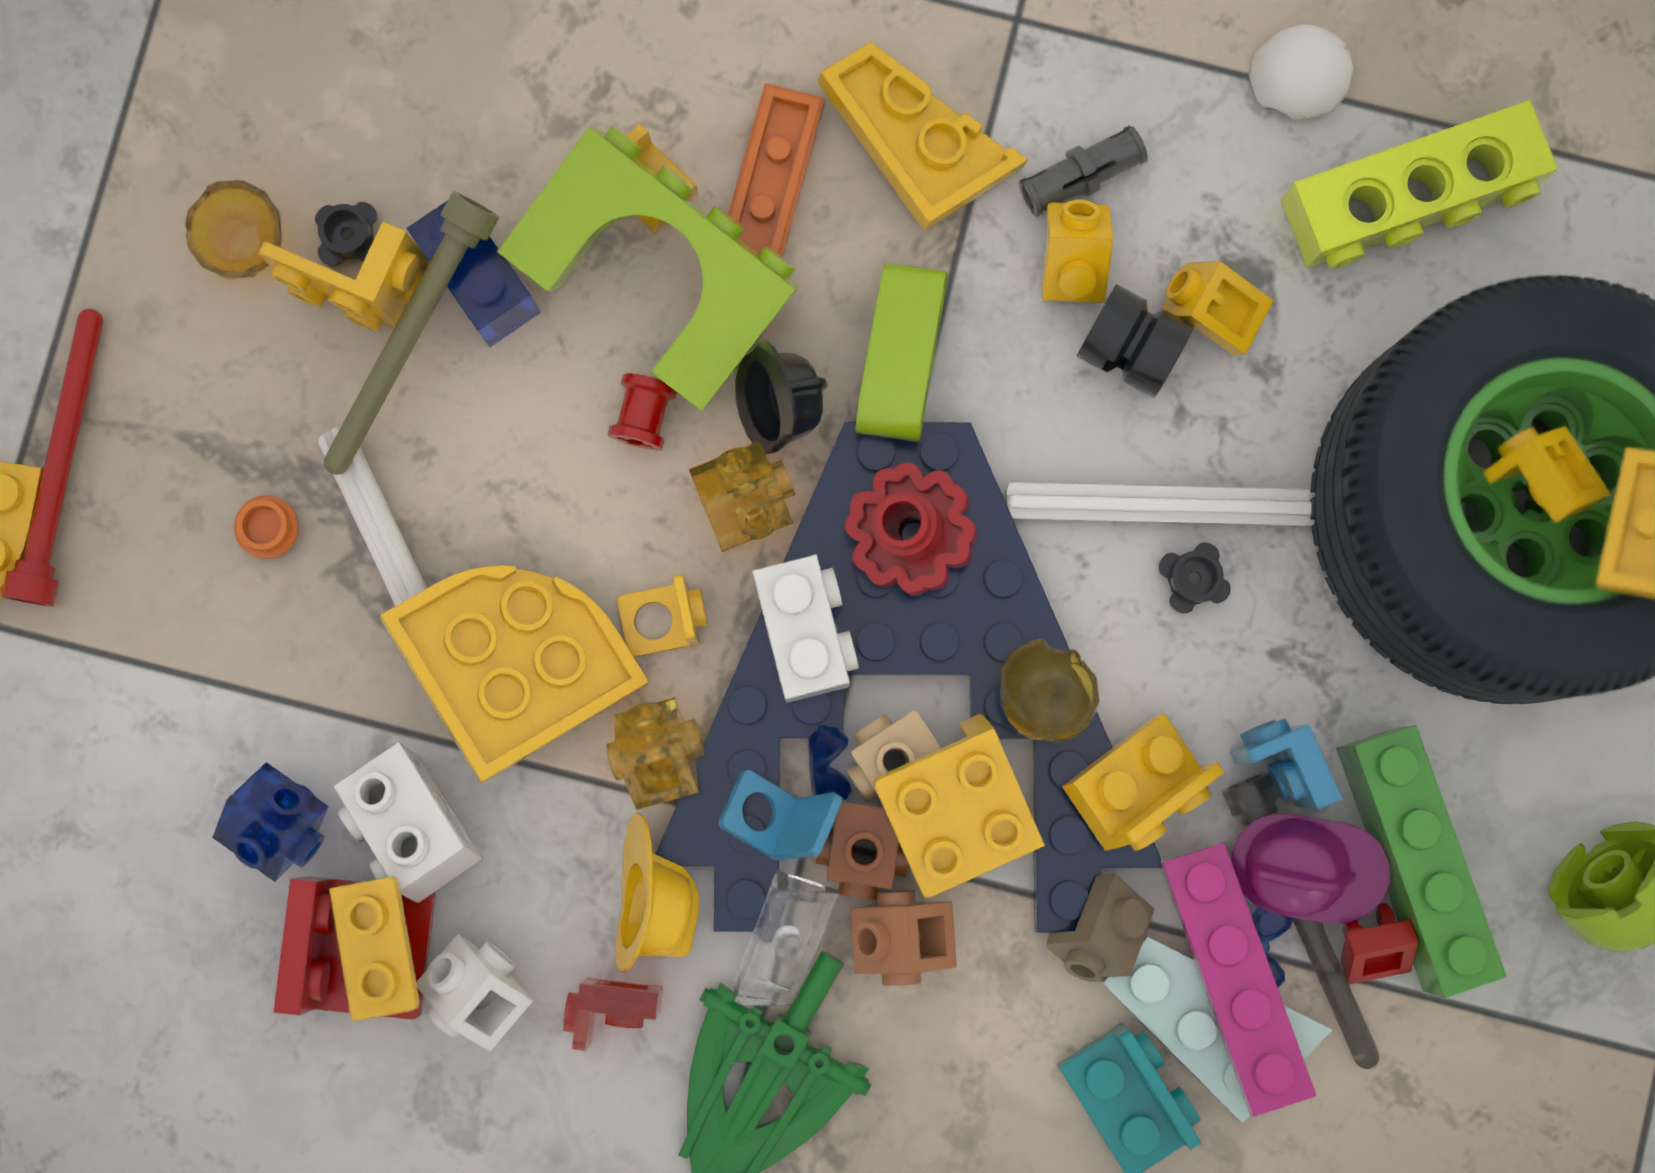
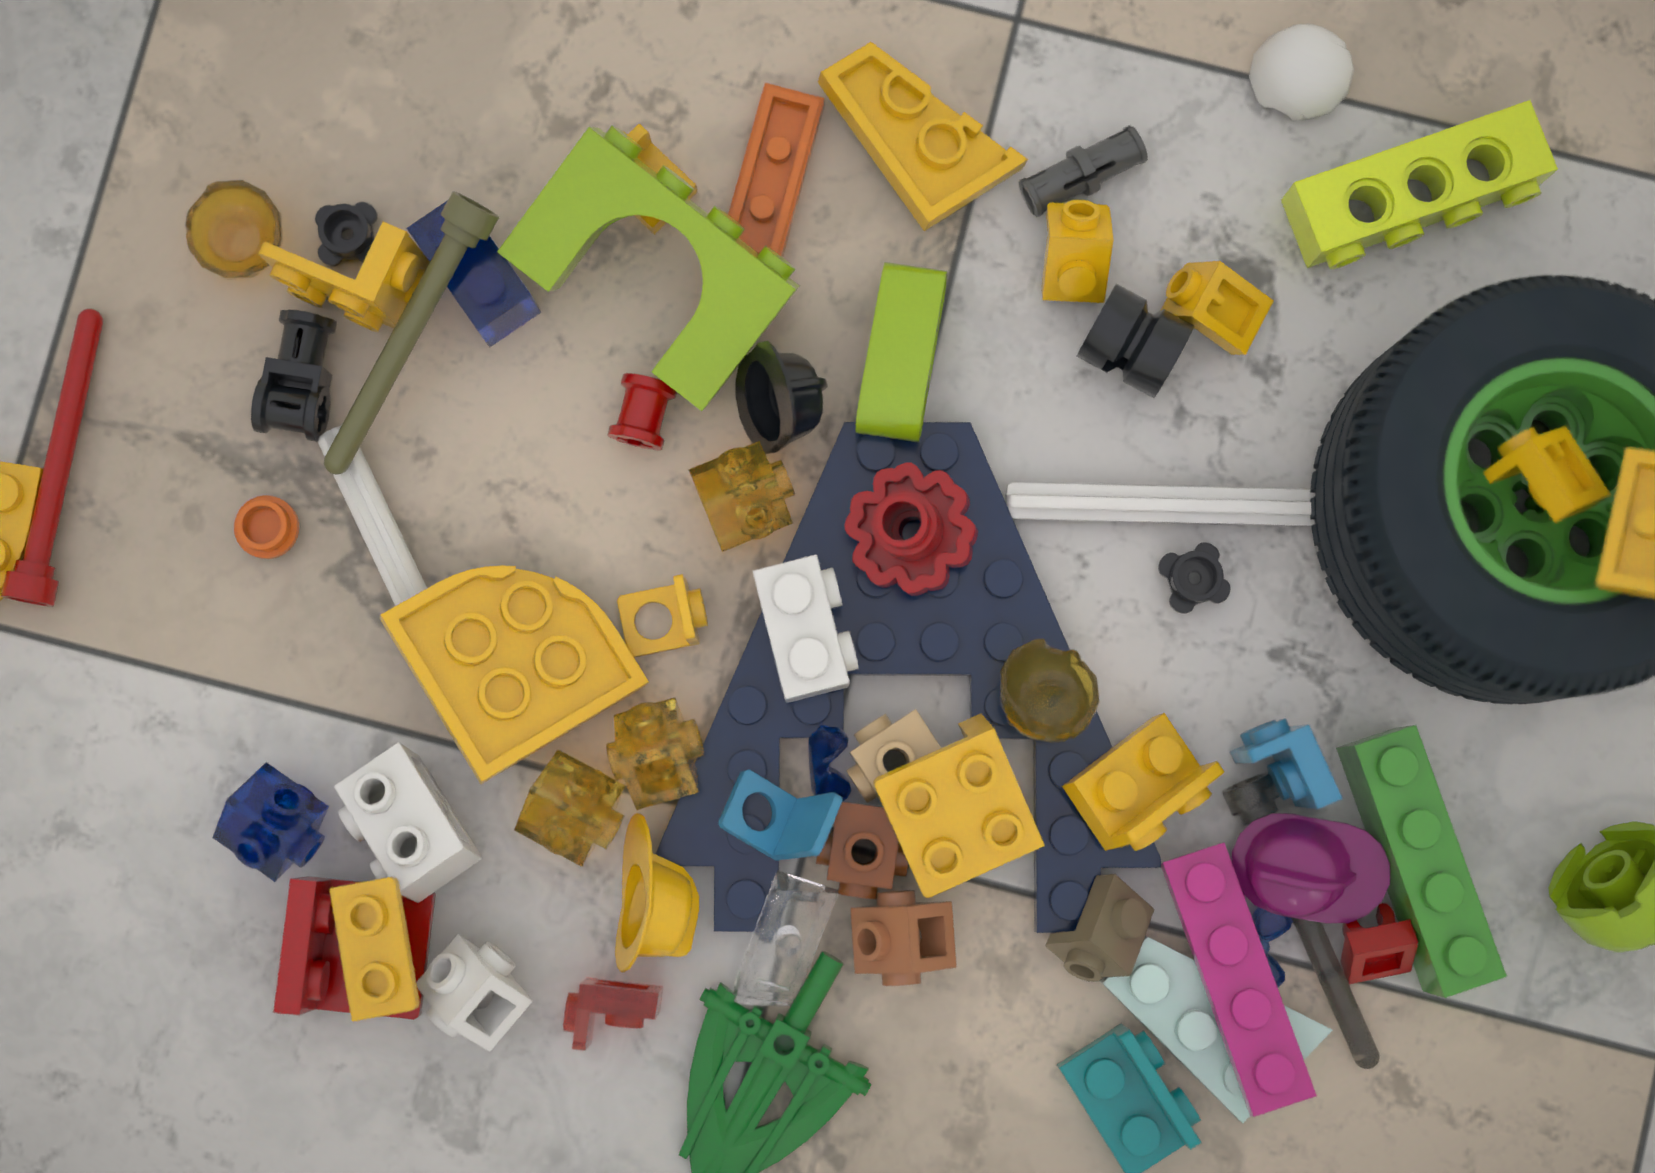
(296, 378): none -> black connector
(571, 809): none -> clear yellow brick

